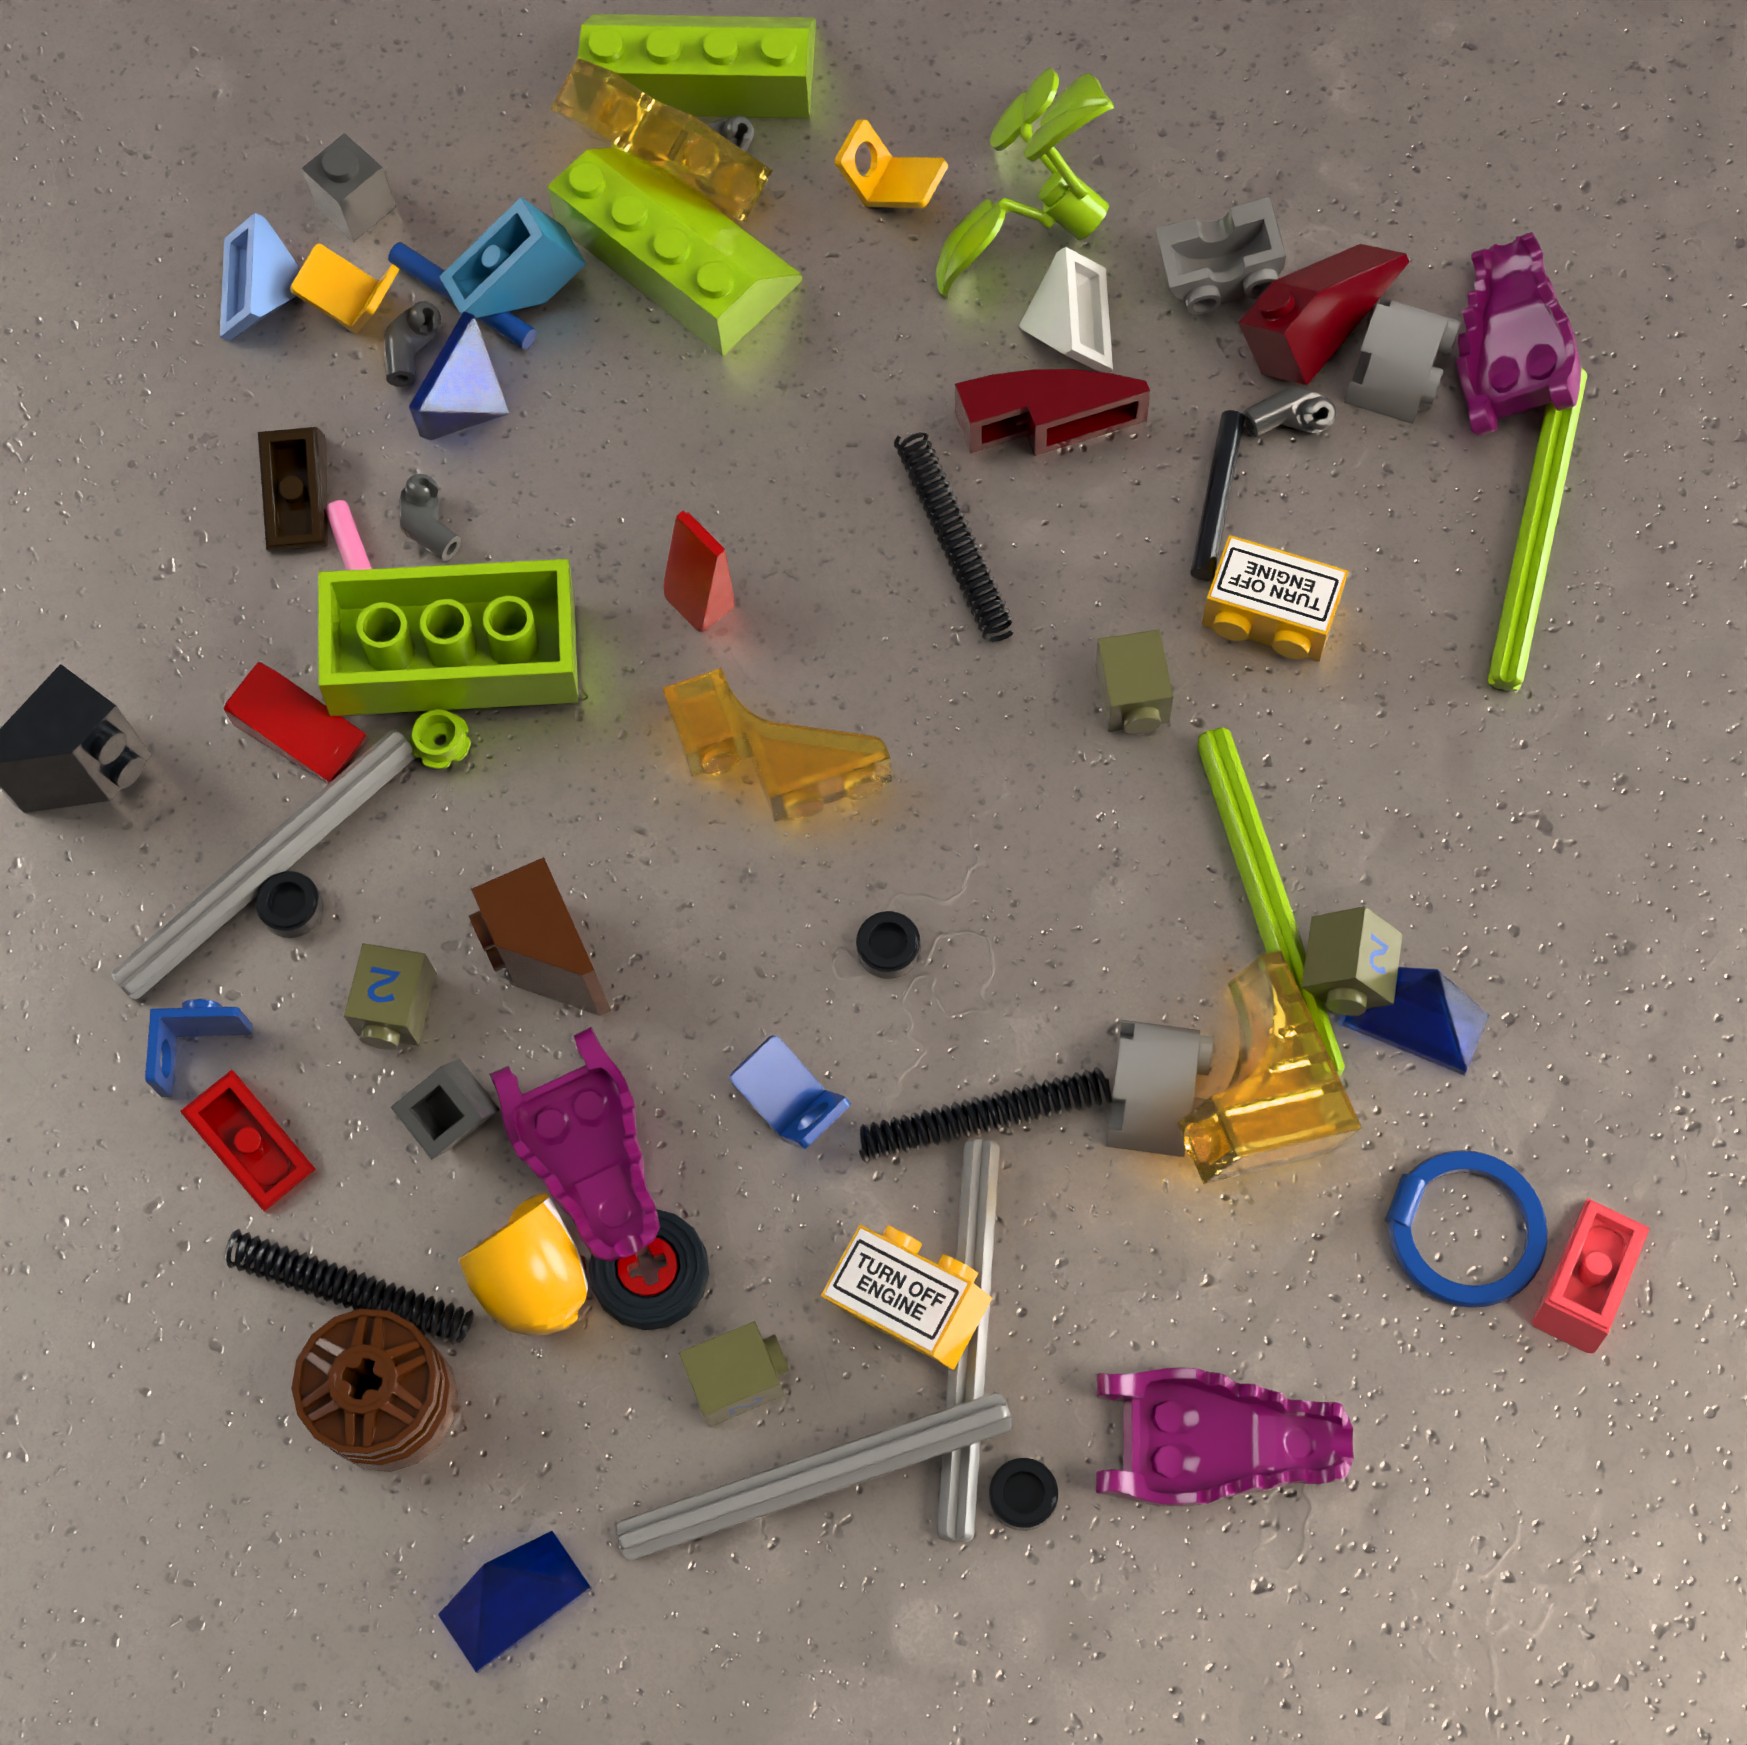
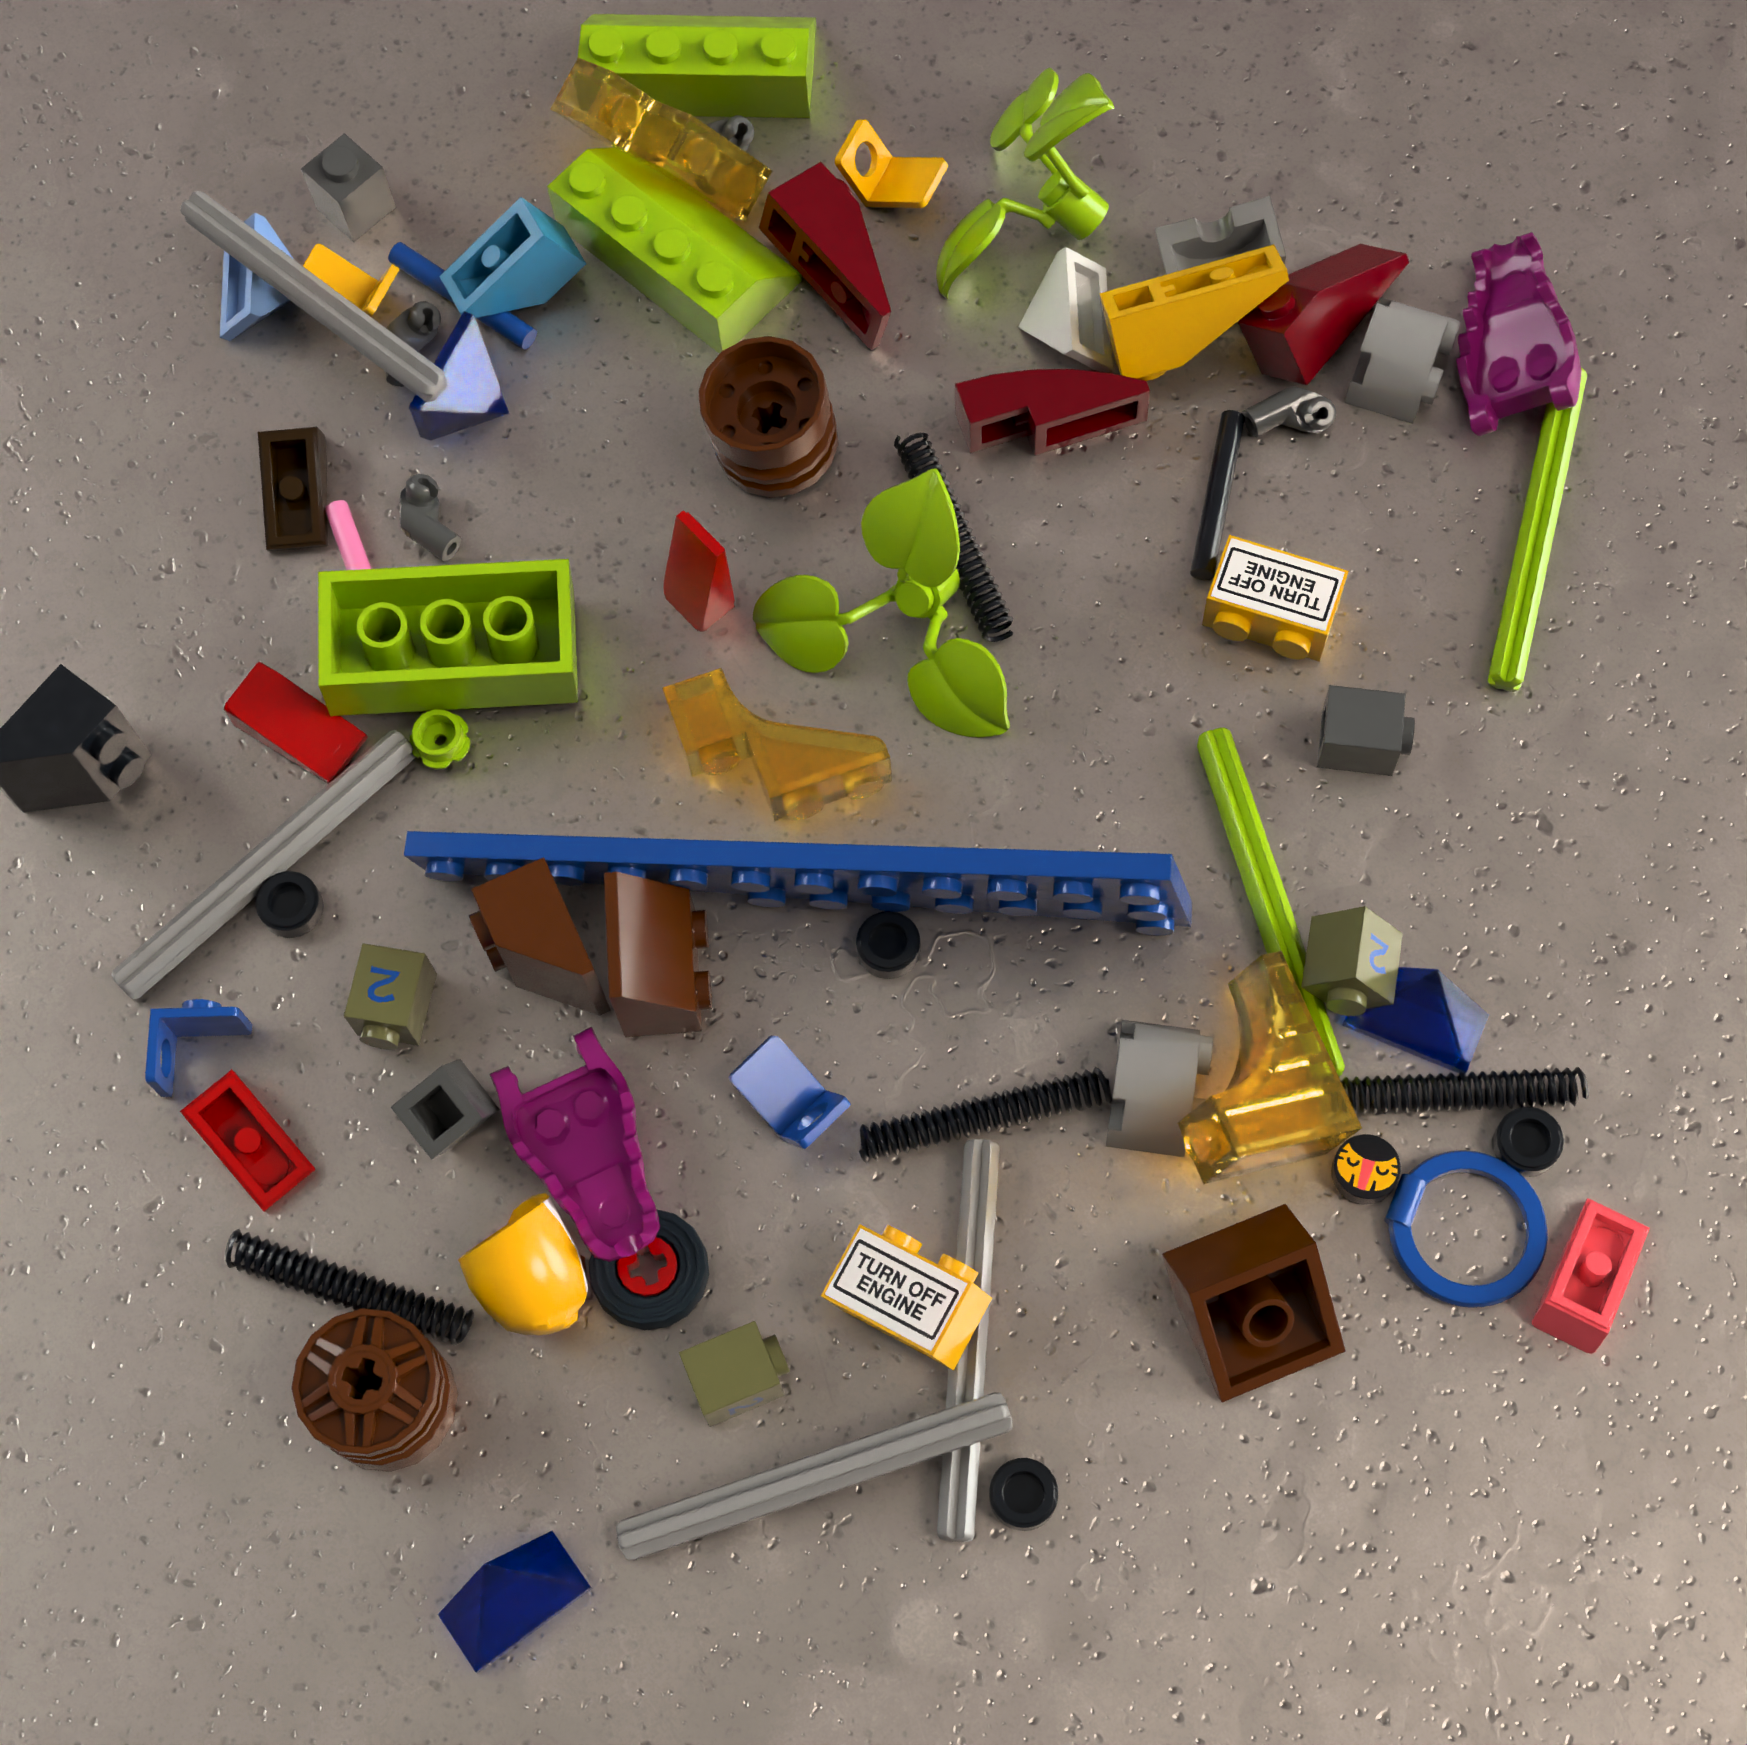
(314, 296): none -> light grey axle
(655, 956): none -> reddish brown slope
(769, 416): none -> reddish brown wheel
(827, 242): none -> dark red slope
(890, 878): none -> blue wing
(918, 534): none -> lime plant
(1134, 681): olive brick -> none
(1178, 314): none -> yellow slope
(1208, 1438): magenta animal -> none
(1255, 1301): none -> reddish brown slope
(1364, 730): none -> dark grey brick
(1365, 1169): none -> tile
(1467, 1080): none -> black piece
(1528, 1141): none -> black tile

